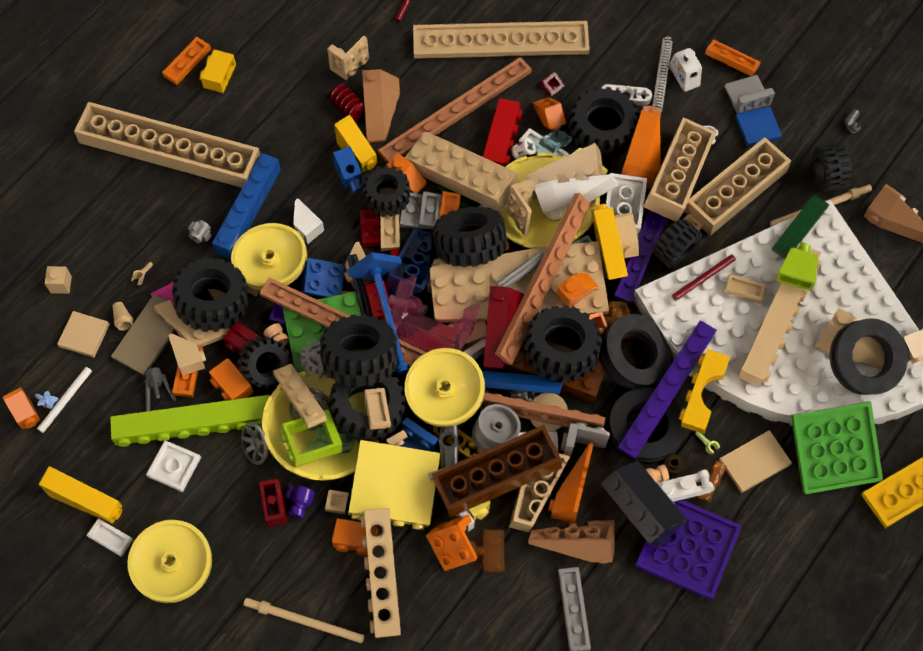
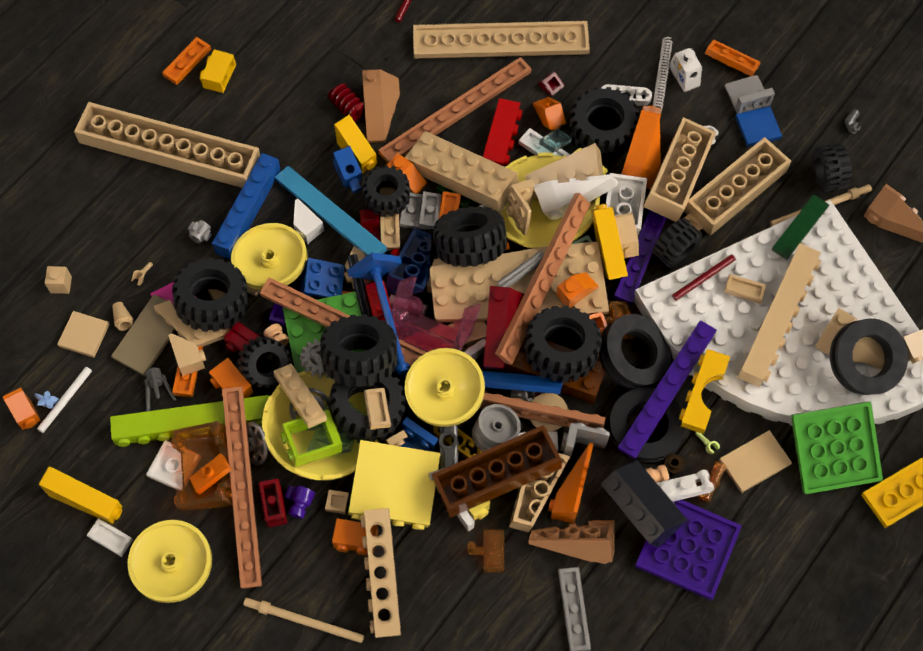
(197, 448): none -> clear orange windscreen
(210, 473): none -> orange plate
(242, 488): none -> nougat plate
(329, 212): none -> dark azure tile
(347, 63): tan bracket -> none
(452, 543): orange bracket -> none
(523, 149): white bush -> none
(799, 268): lime torso -> none

